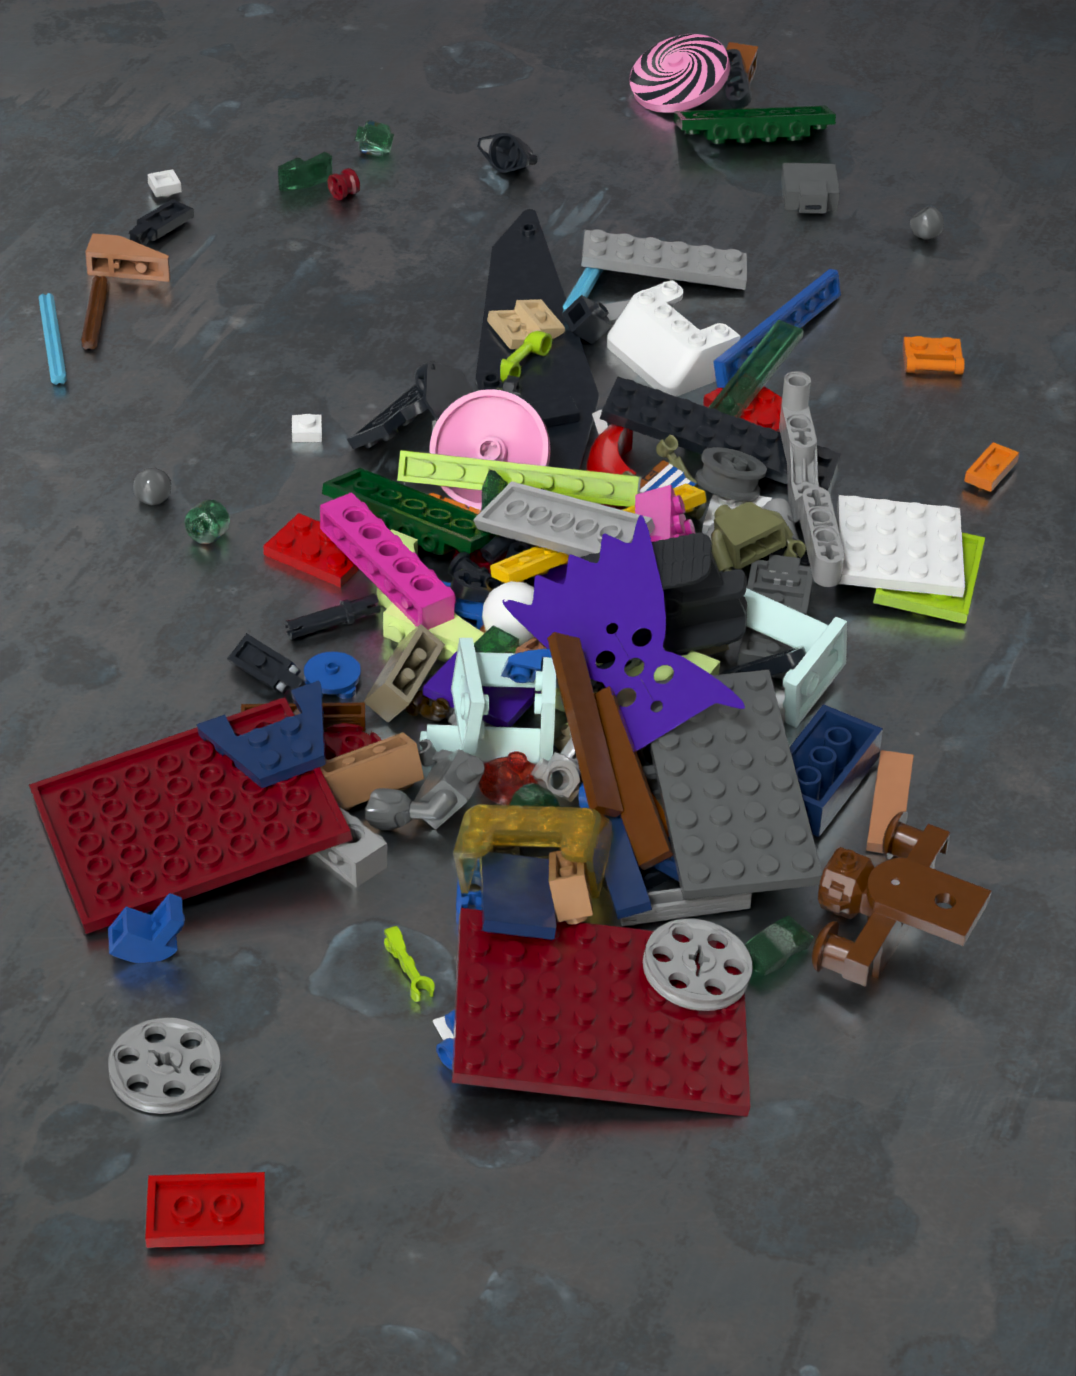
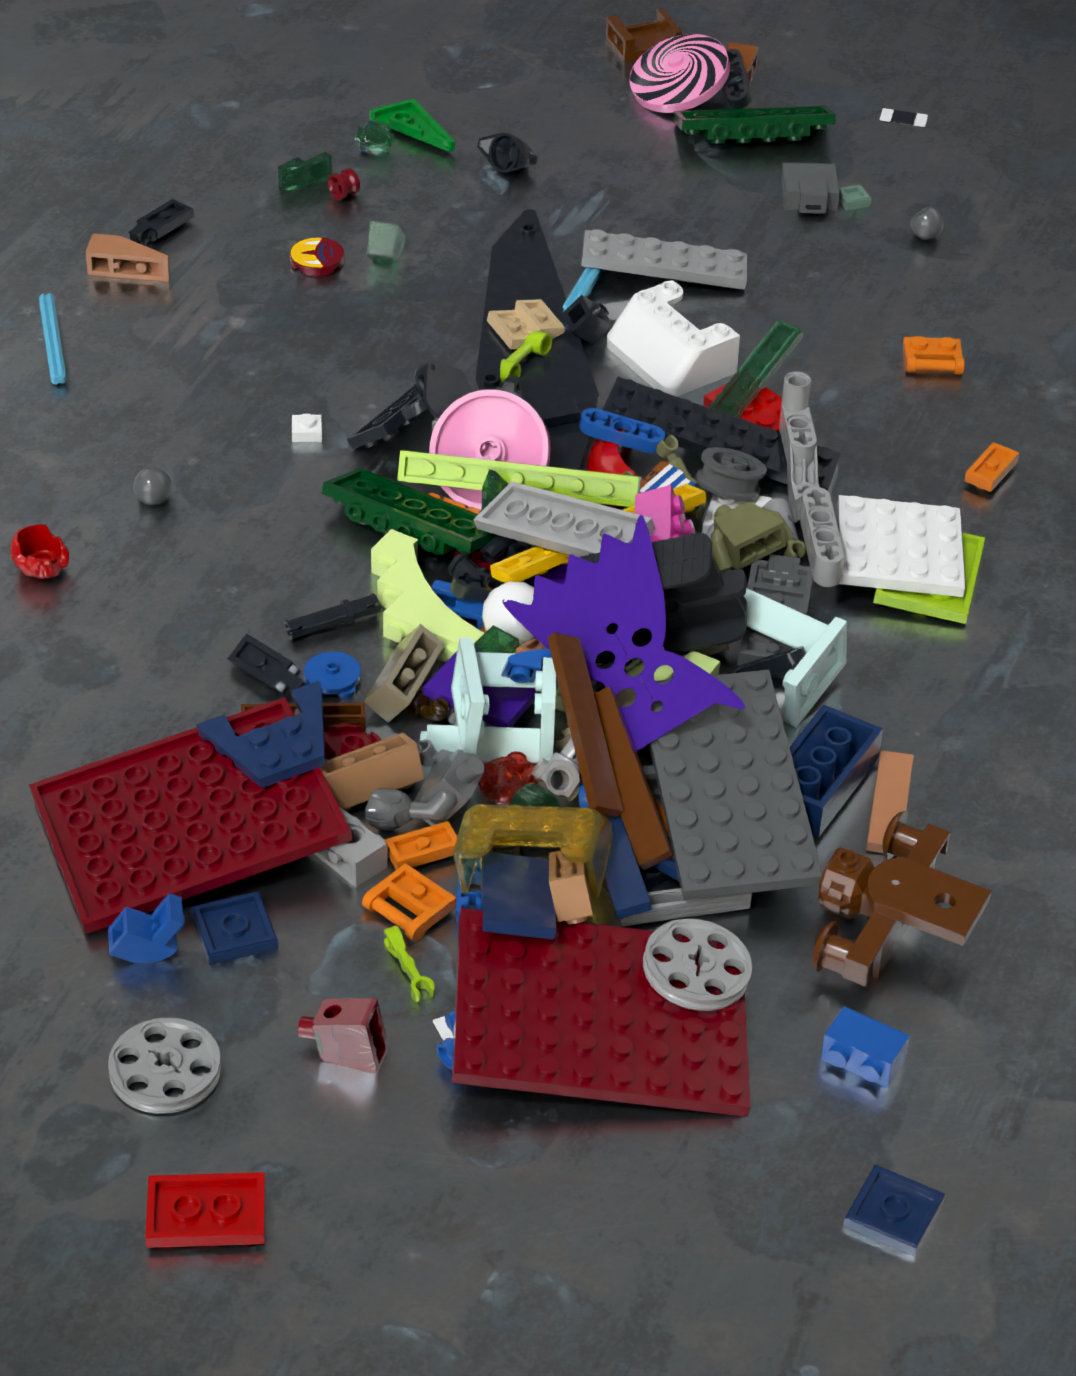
(38, 552): none -> red hair
(94, 312): reddish brown axle -> none
(164, 183): white plate -> none
(207, 521): clear green head -> none
(234, 928): none -> dark blue tile
(310, 550): red plate -> none
(317, 256): none -> tile
(348, 1033): none -> dark red torso
(384, 243): none -> clear green slope
(387, 561): dark pink brick -> none
(413, 121): none -> green wing
(414, 893): none -> orange plate
(422, 845): none -> orange plate
(603, 426): none -> blue beam
(636, 39): none -> reddish brown panel
(776, 943): clear green slope -> none
(795, 312): blue tile -> none
(854, 197): none -> sand green tile
(865, 1047): none -> blue brick
(894, 1210): none -> dark blue tile
(903, 117): none -> sticker

